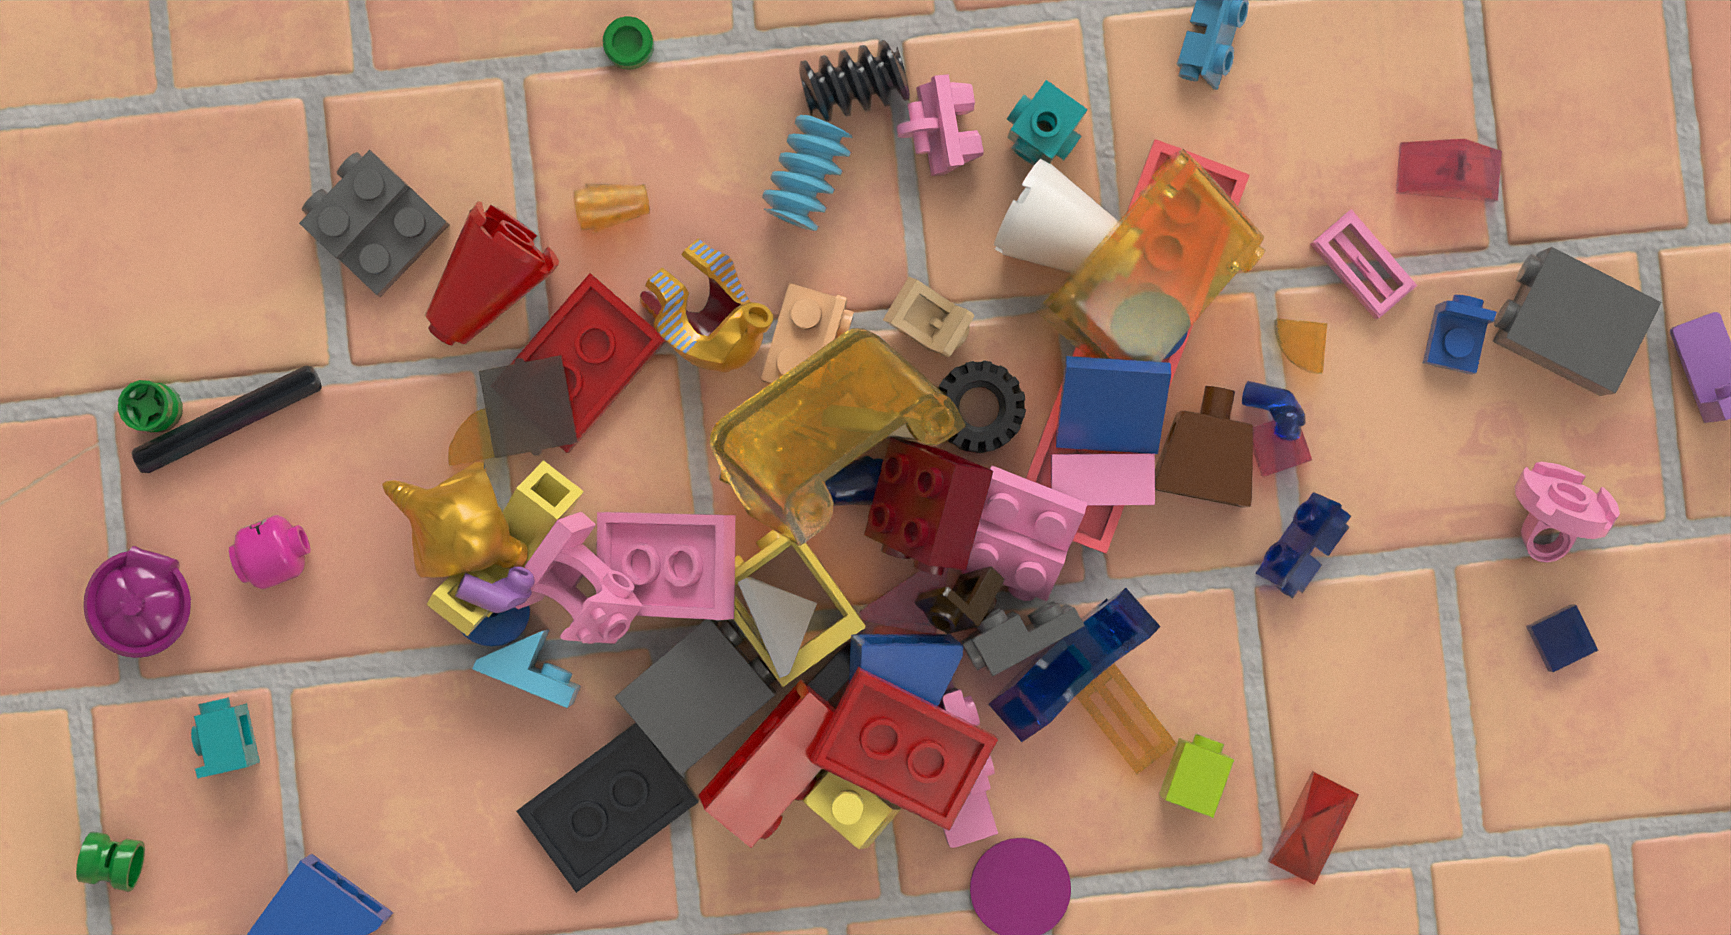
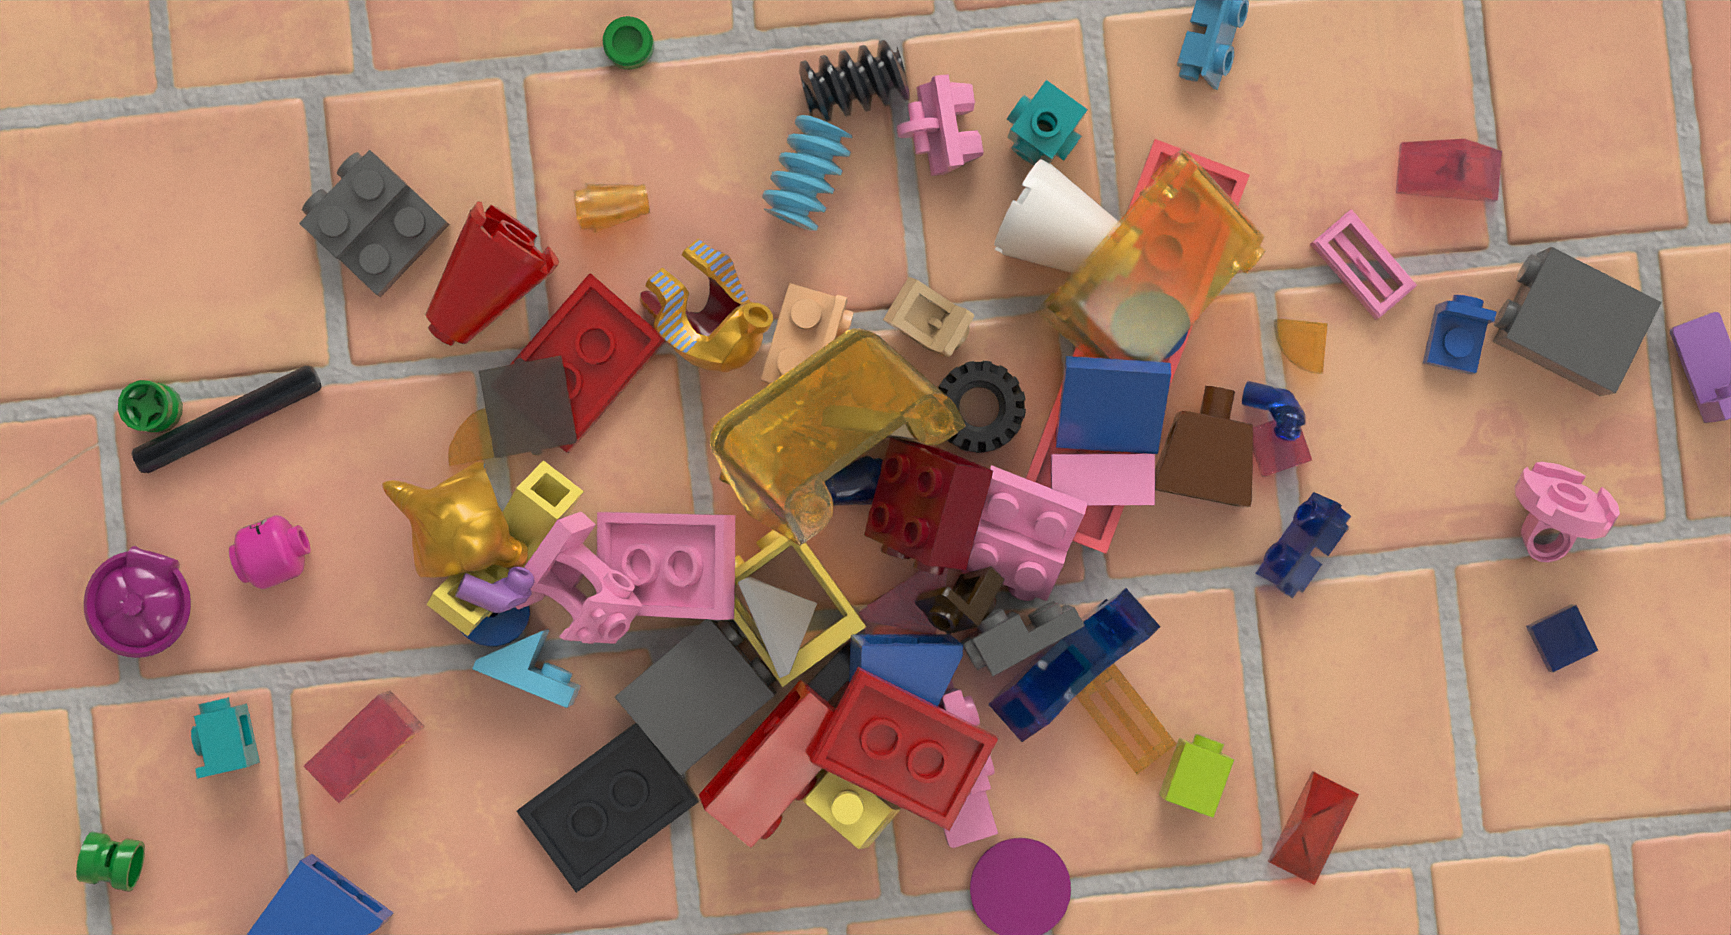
(364, 746): none -> clear pink brick

